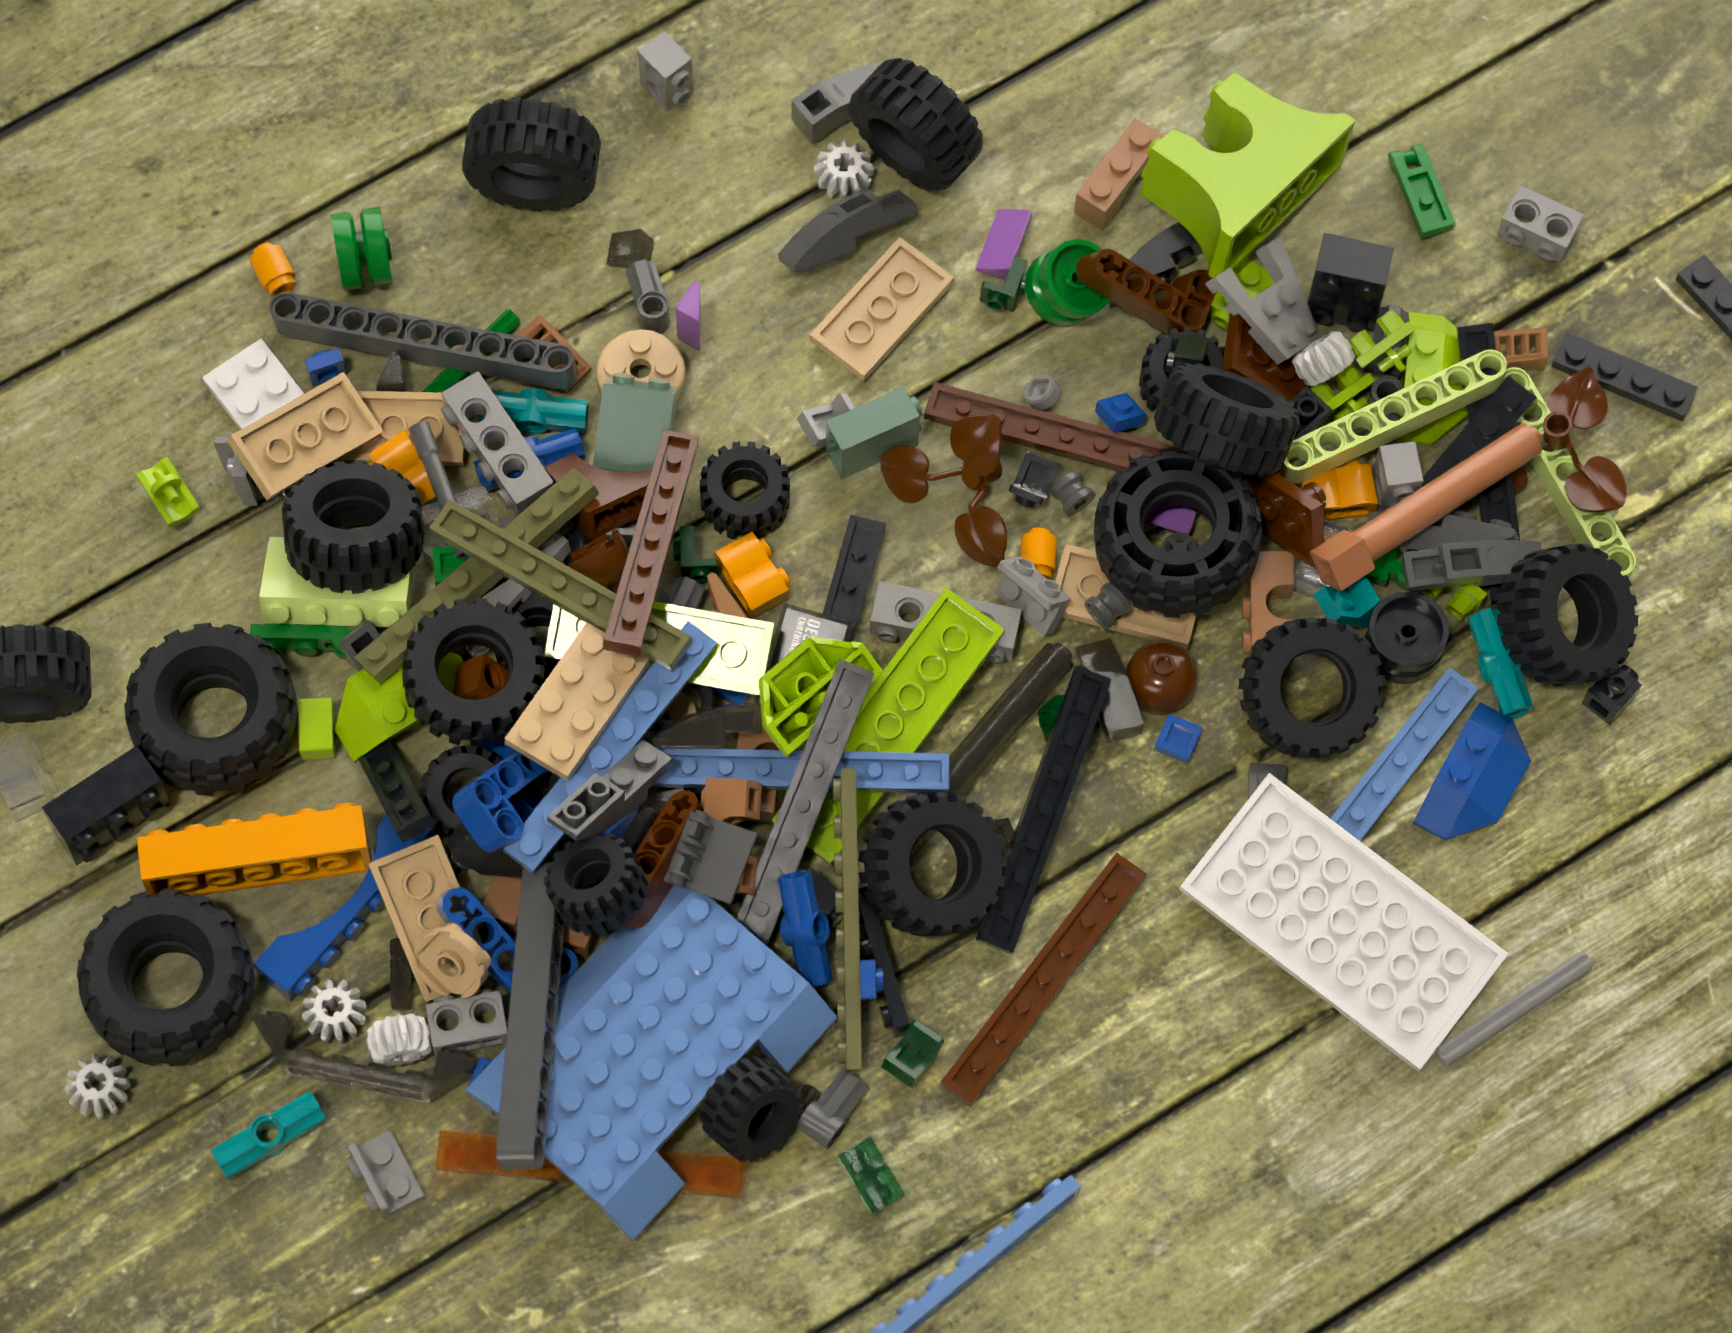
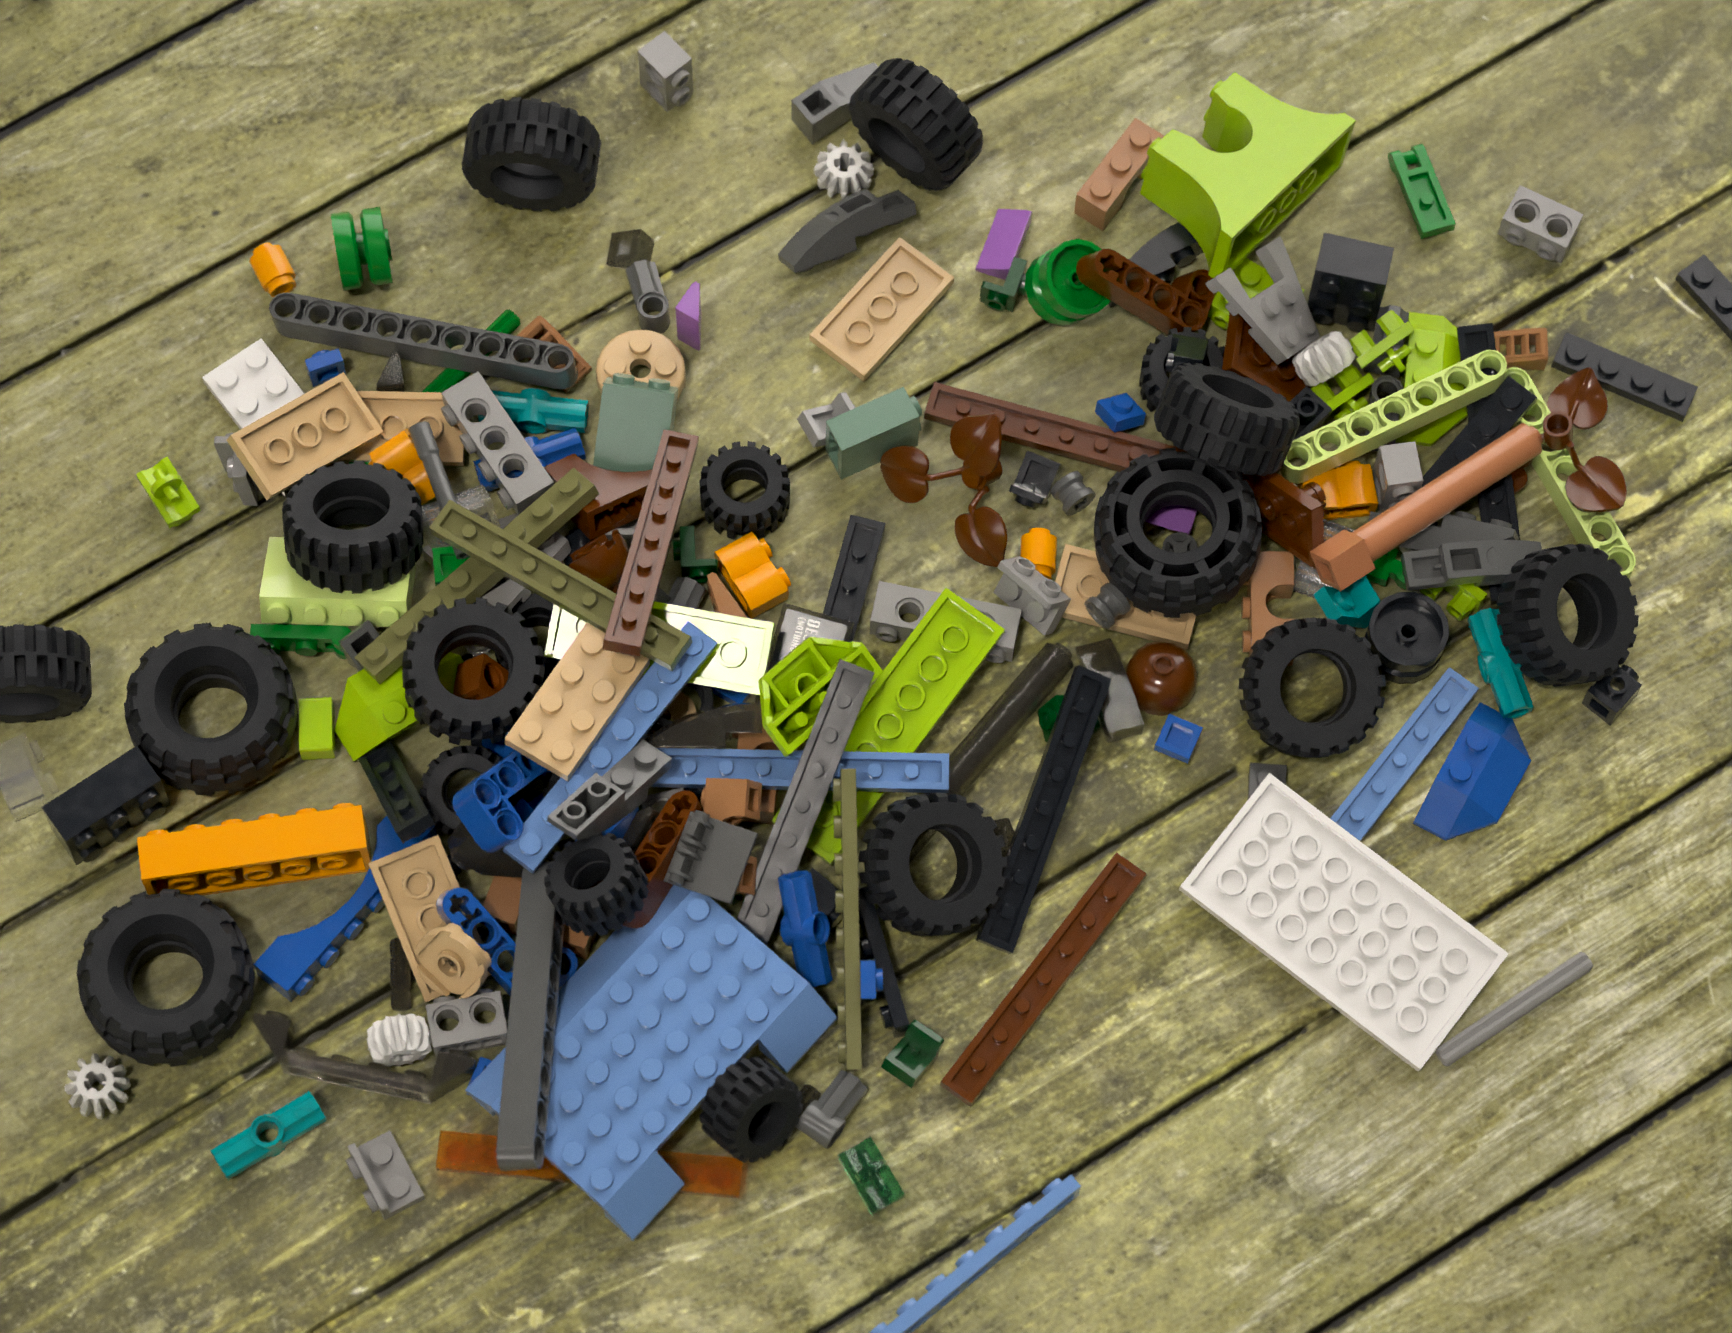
(327, 1001): white gear -> none
(1042, 392): light grey tile -> none

